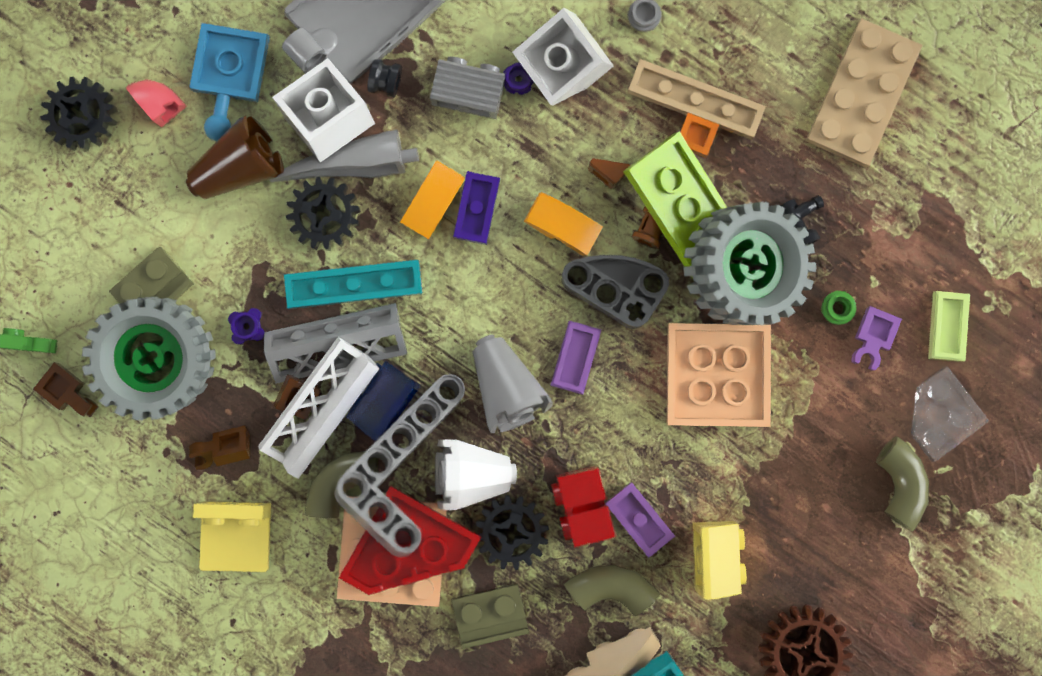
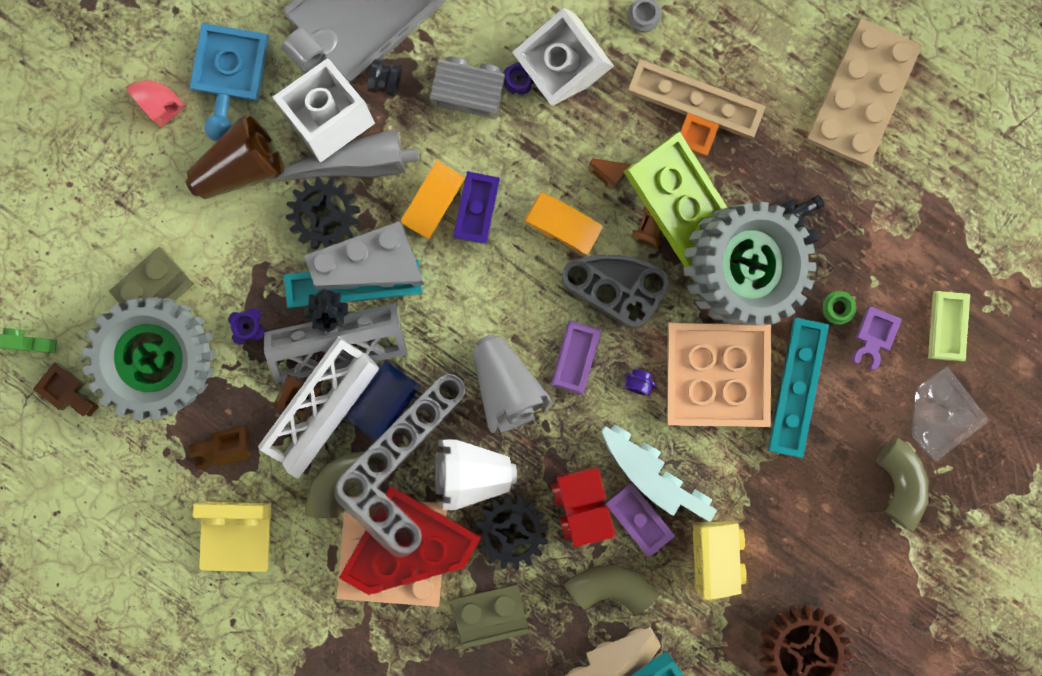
(69, 126): black gear -> none
(326, 310): none -> black gear
(366, 260): none -> light grey wing
(639, 382): none -> dark purple plate
(642, 469): none -> light aqua slope
(798, 387): none -> teal plate

